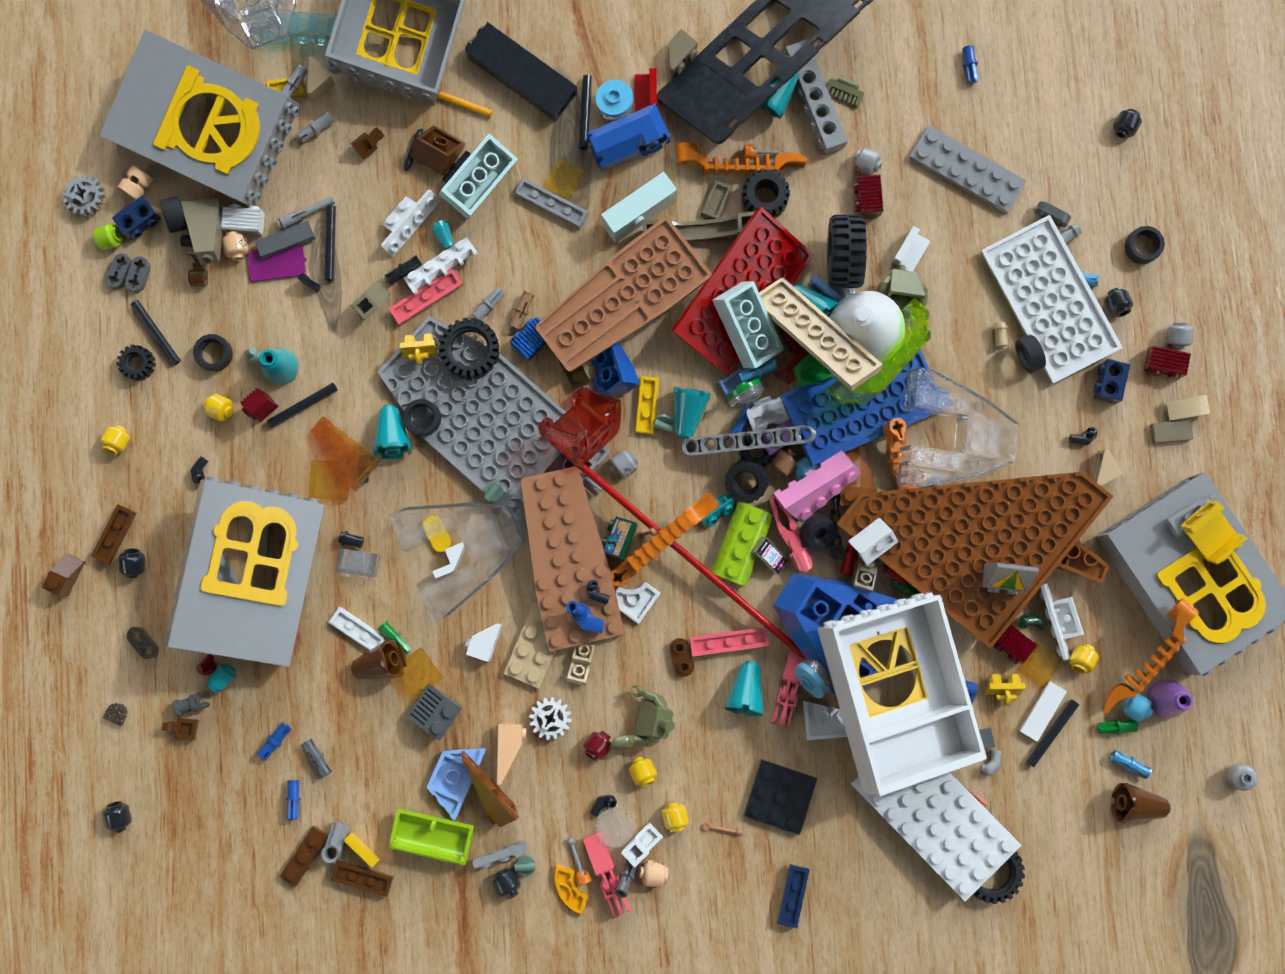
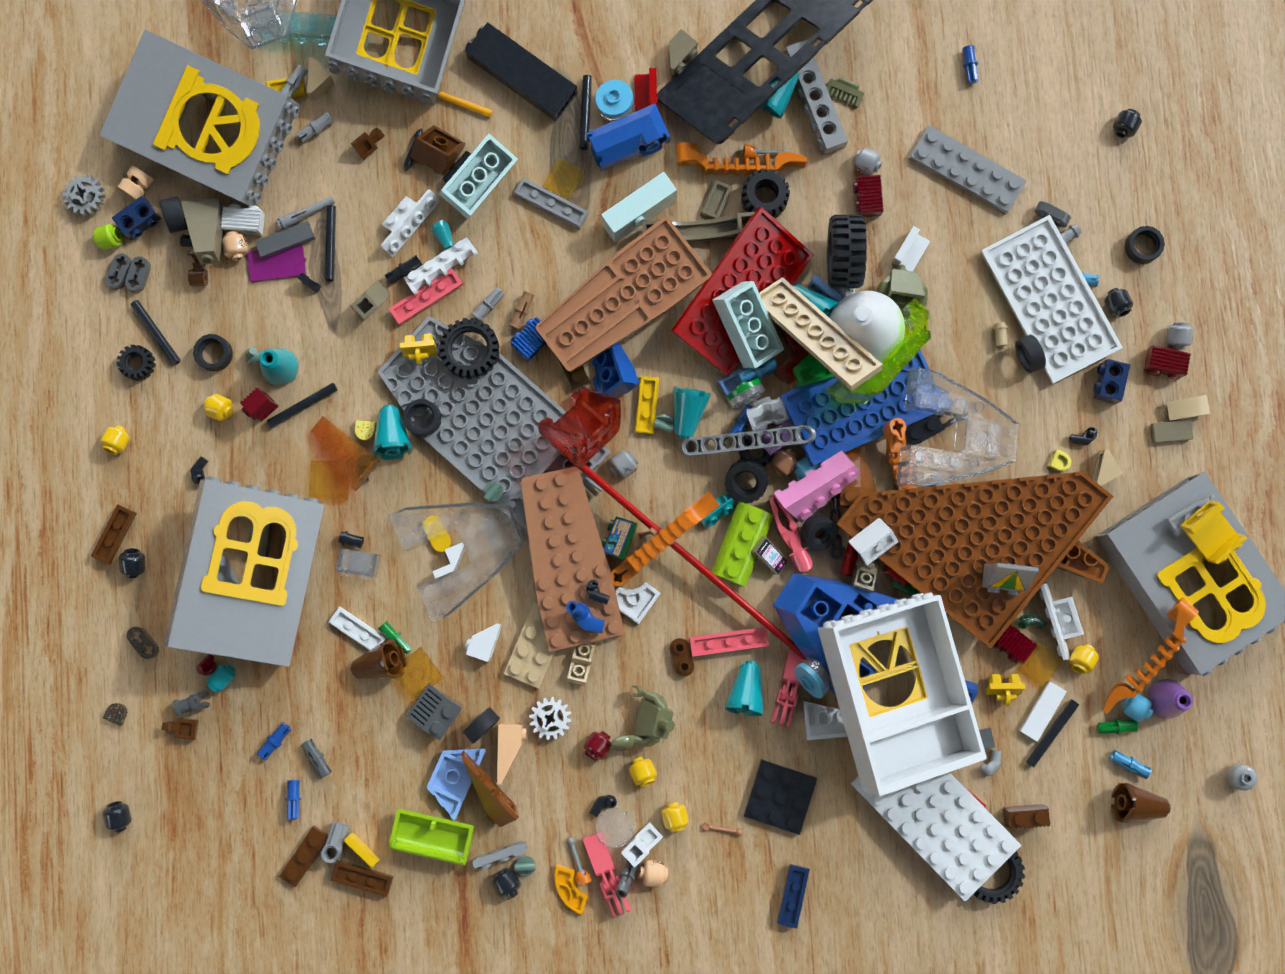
(63, 575): reddish brown slope -> none
(365, 429): none -> light yellow tile
(481, 725): none -> black tyre
(926, 428): none -> black hinge
(1026, 816): none -> reddish brown brick
(1060, 461): none -> light yellow tile

